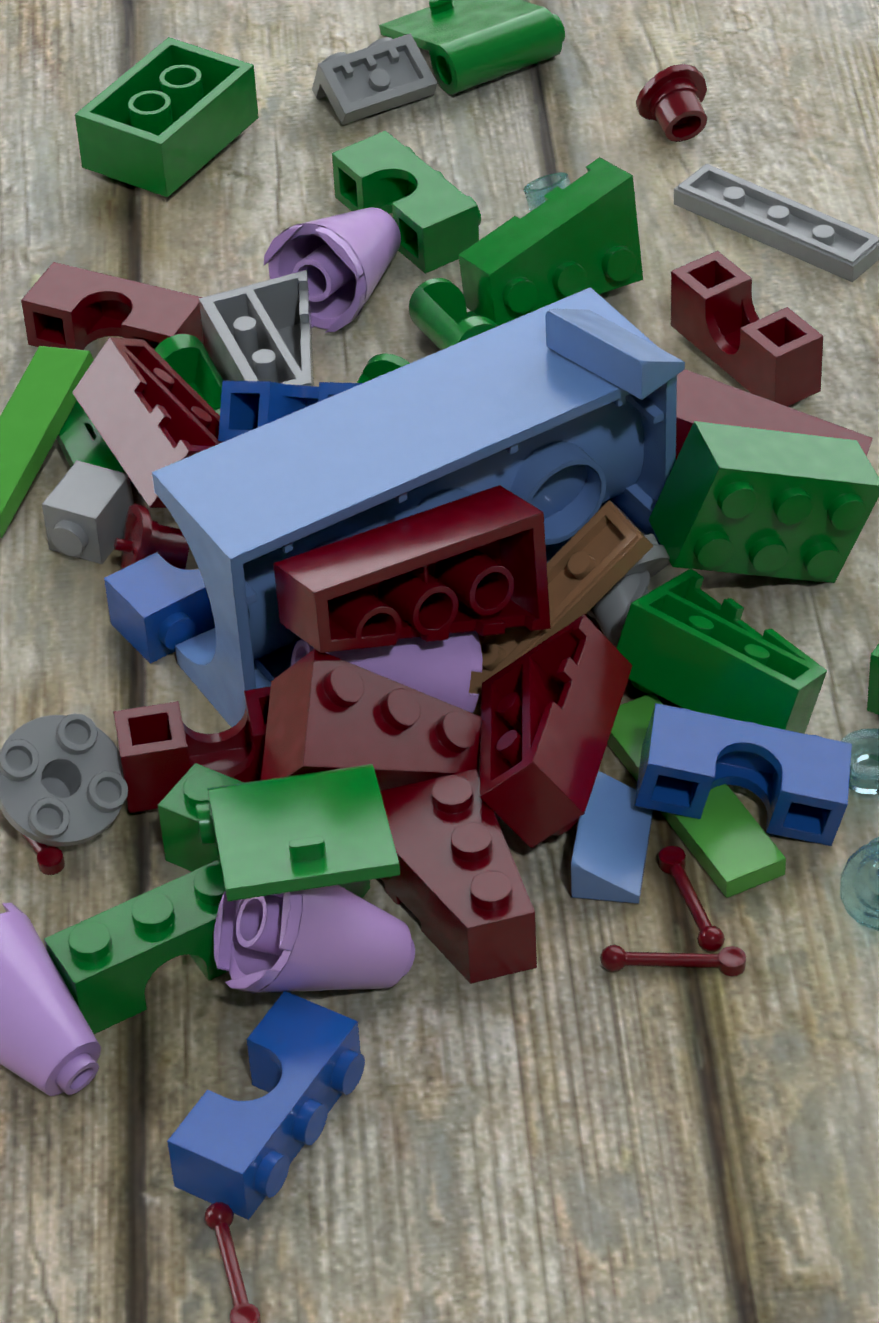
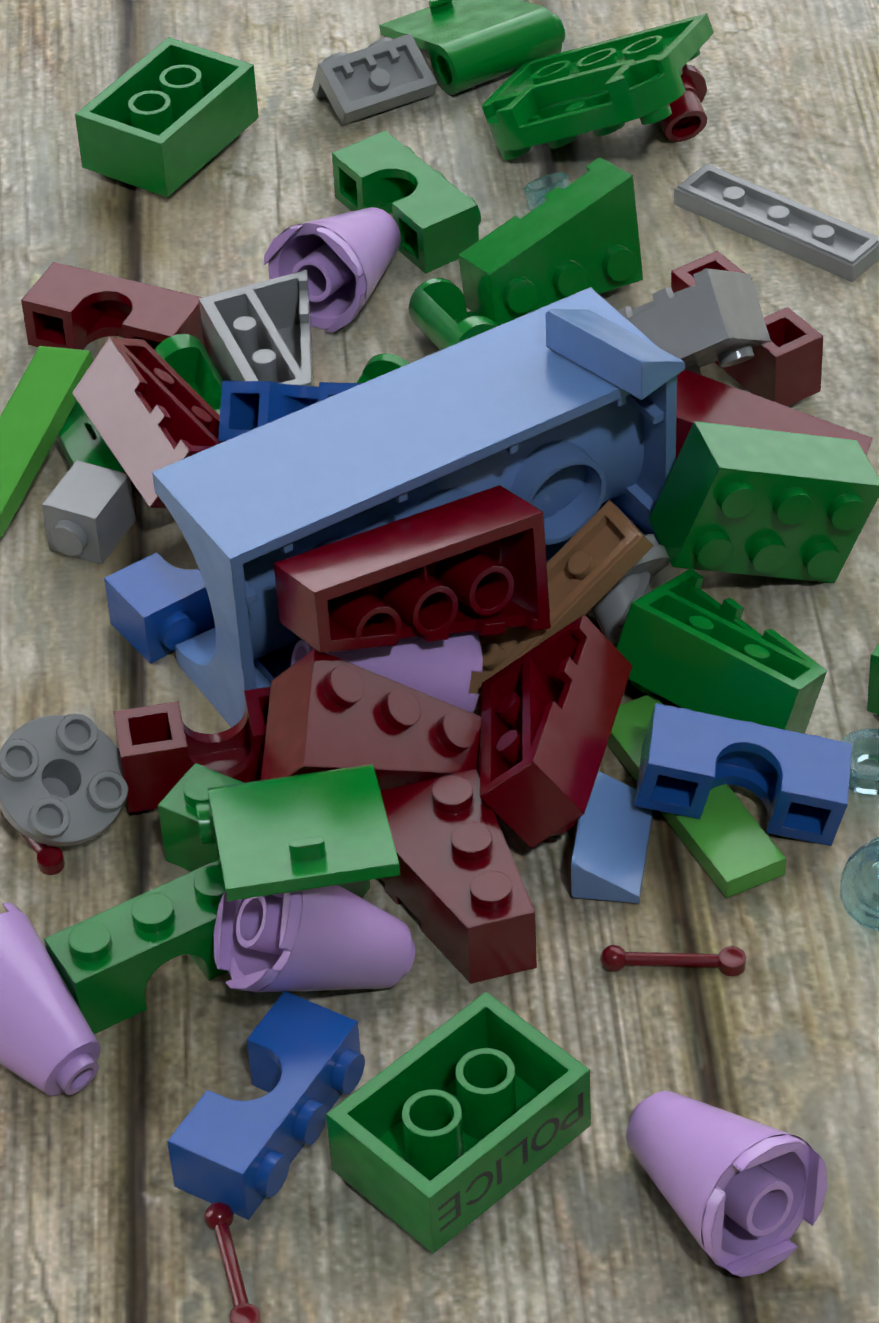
(145, 537): dark red piece -> none
(459, 1120): none -> green brick
(594, 87): none -> green plate
(673, 861): dark red hinge -> none
(706, 321): none -> light grey wedge
(728, 1179): none -> lavender cone

